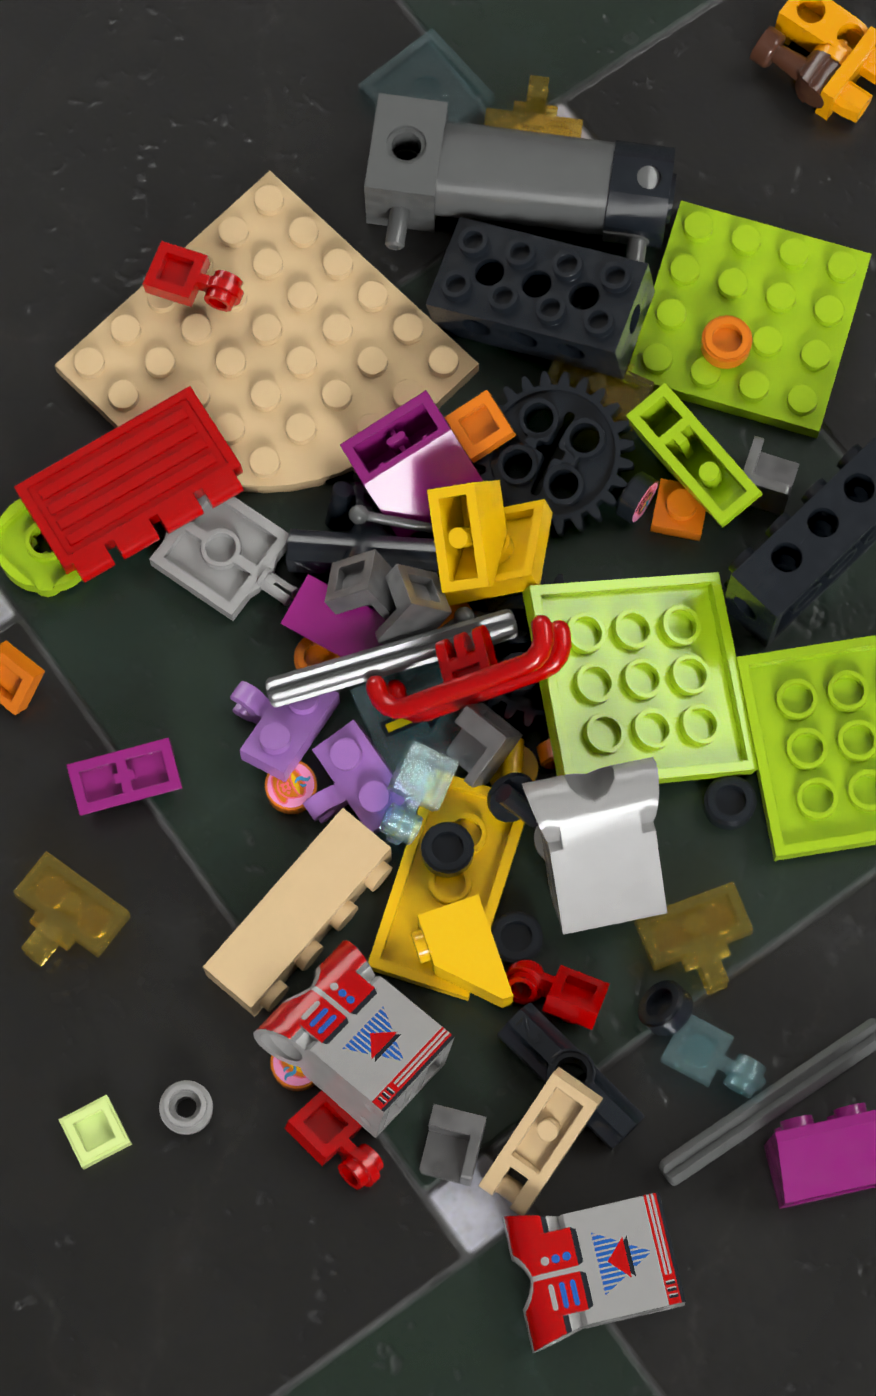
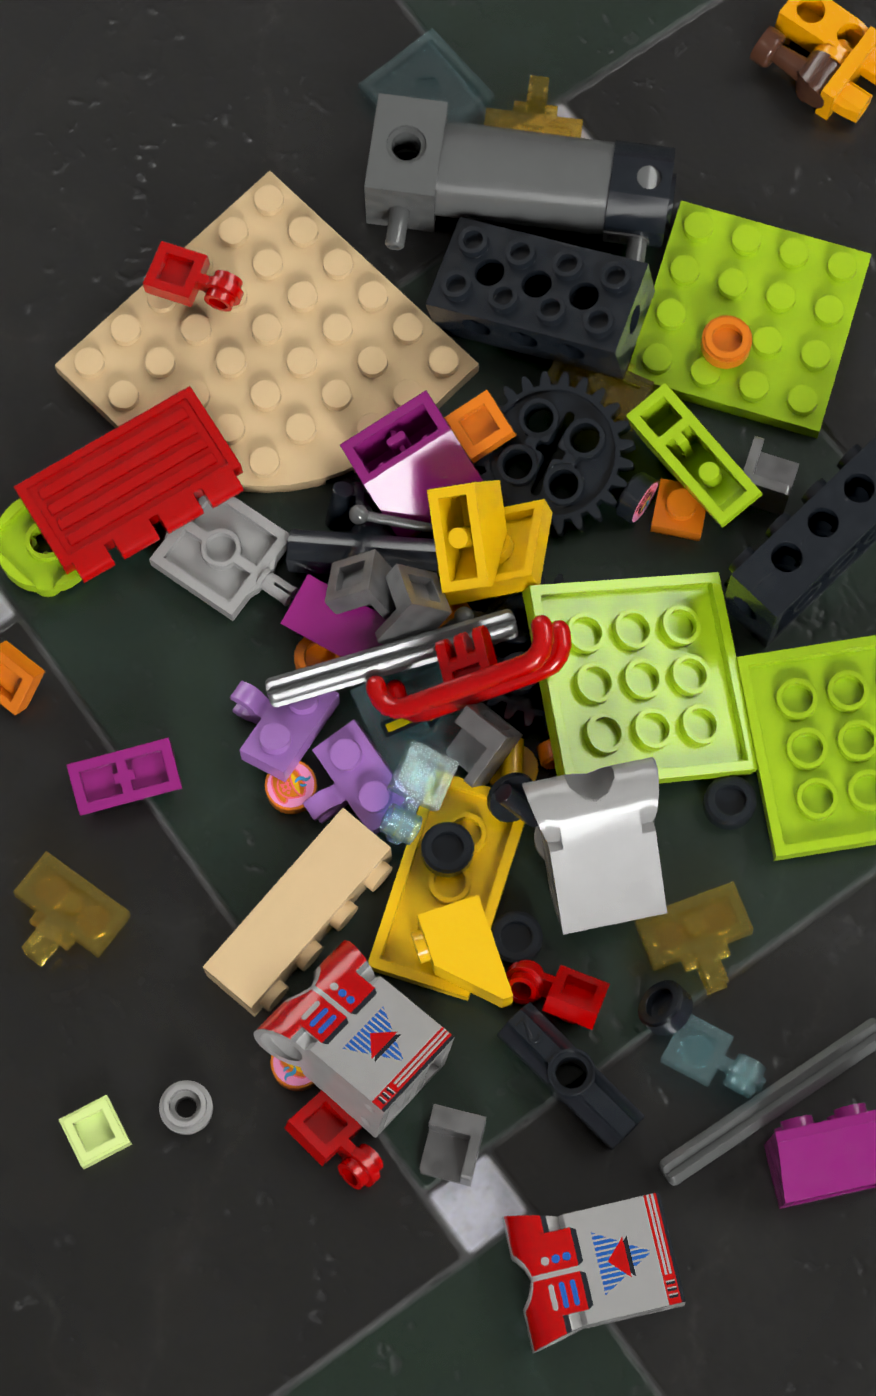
(541, 1140): tan plate -> none

